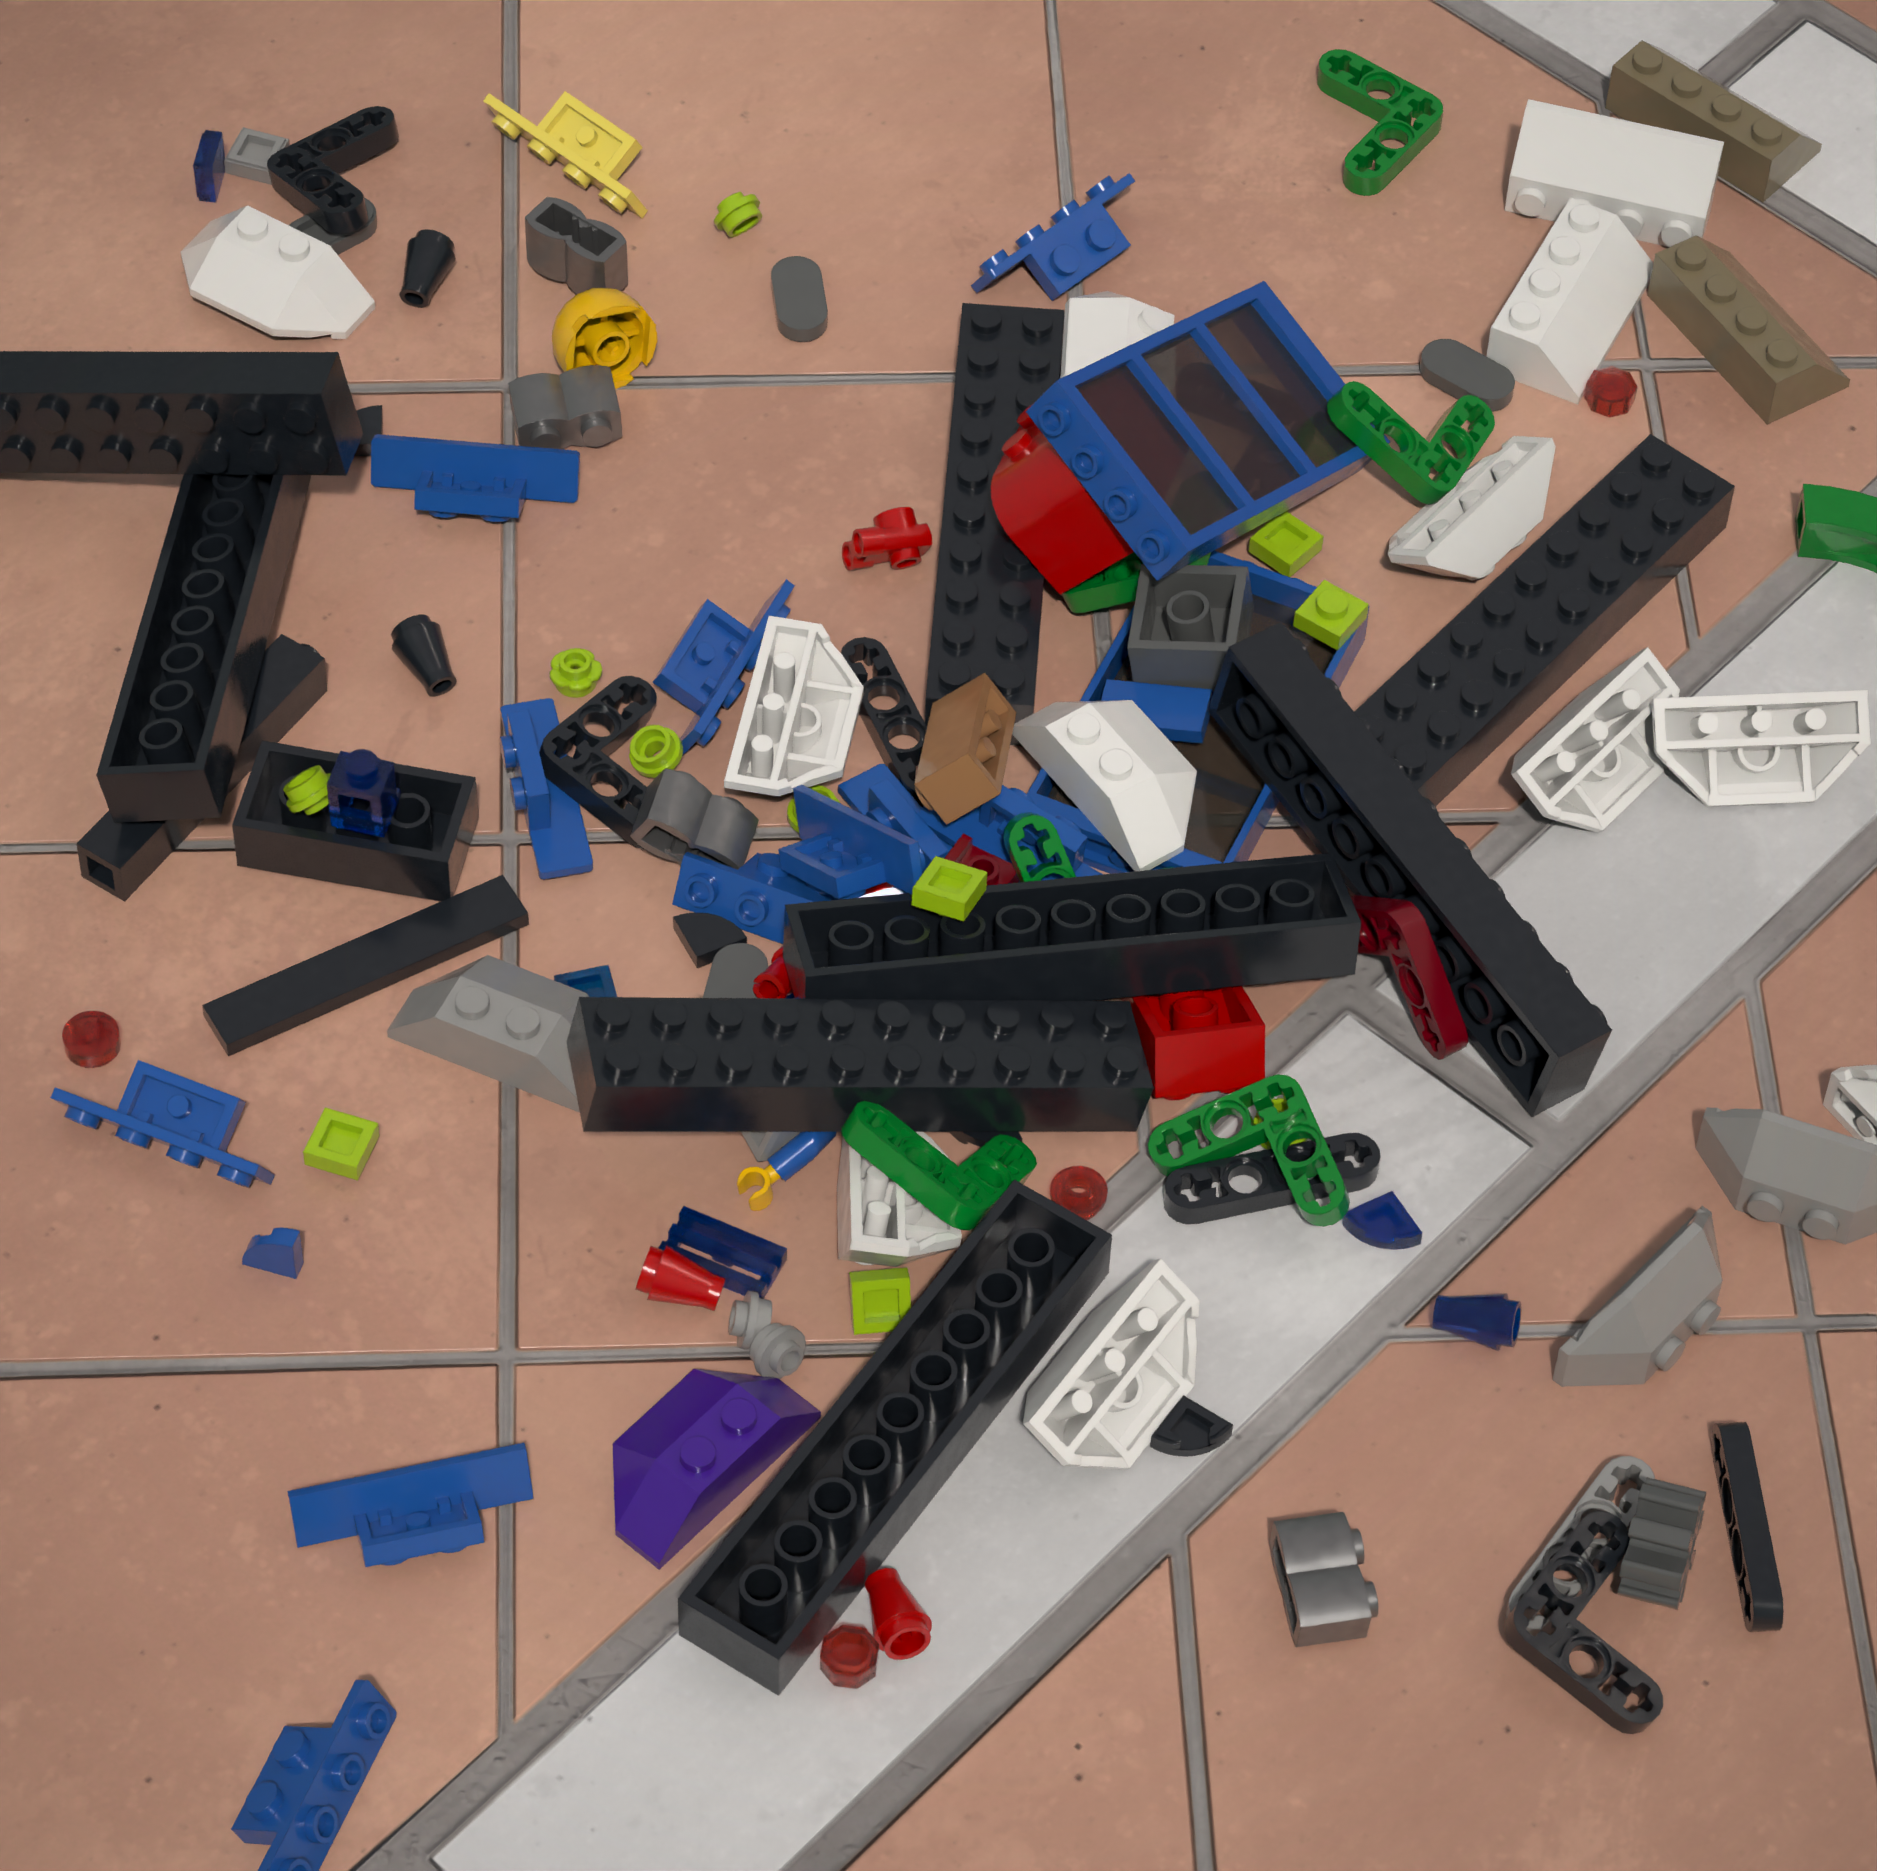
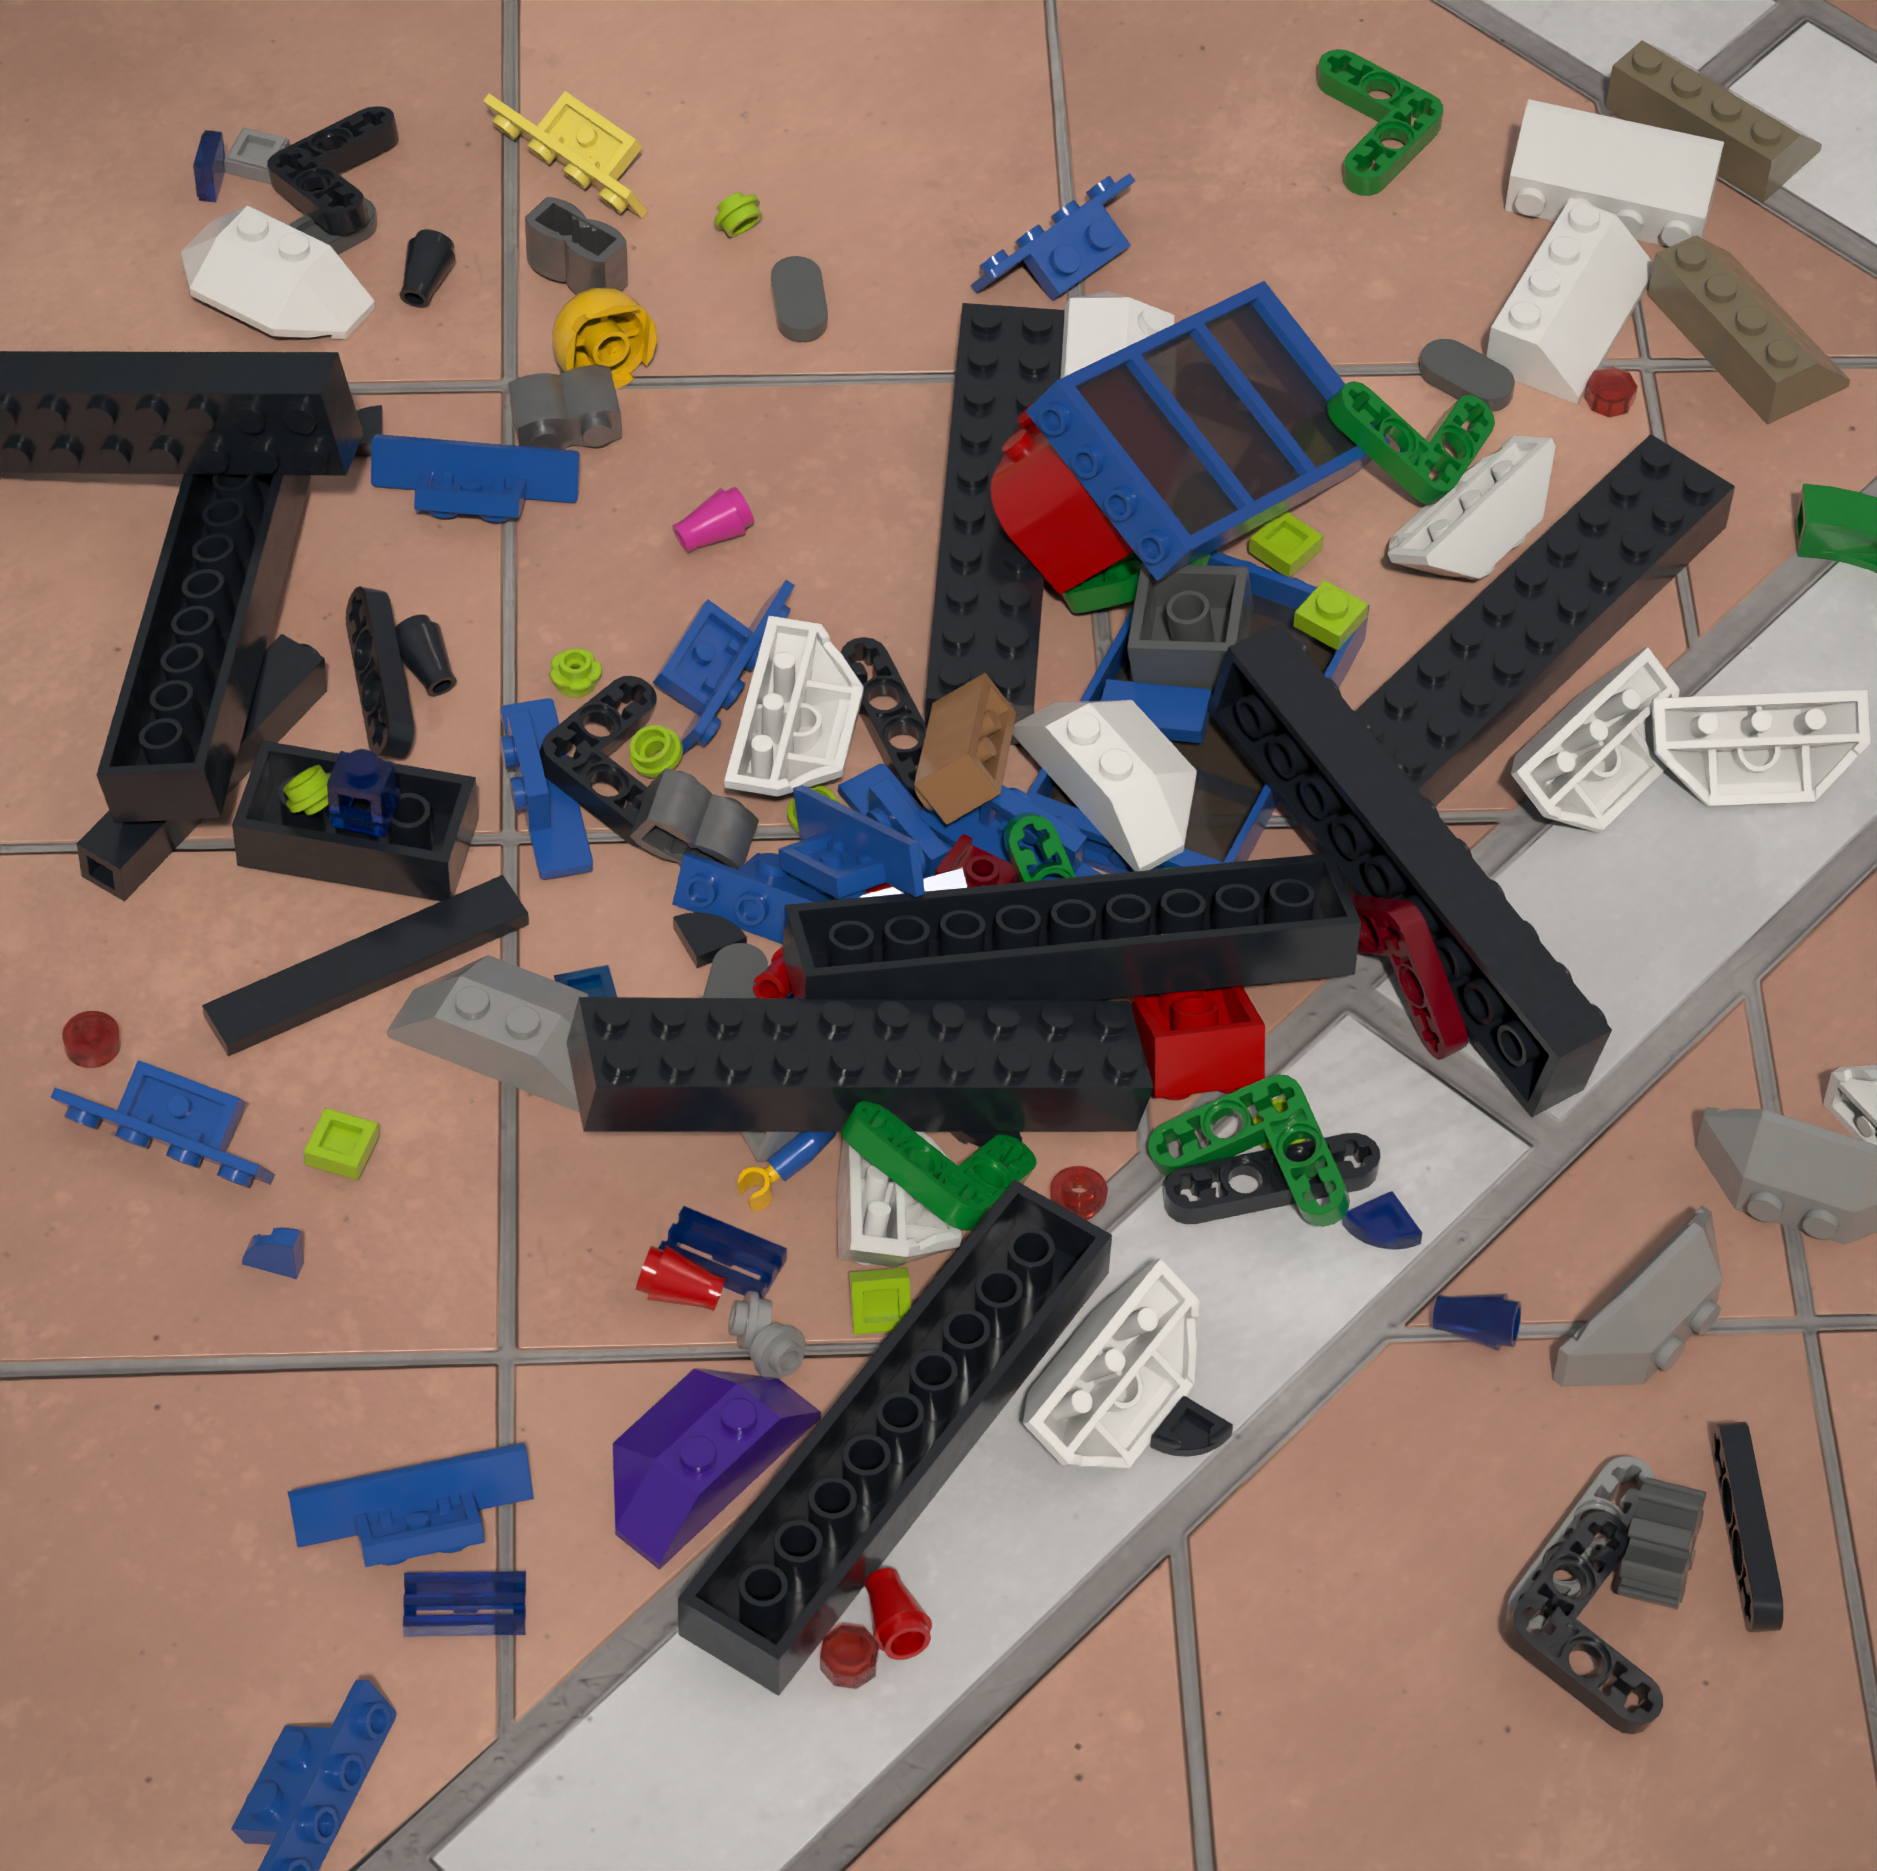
(379, 673): none -> black beam
(464, 1594): none -> clear blue tile
(715, 520): none -> dark pink cone
(892, 539): red plate -> none
(949, 888): lime plate -> none
(1321, 1579): flat silver brick -> none

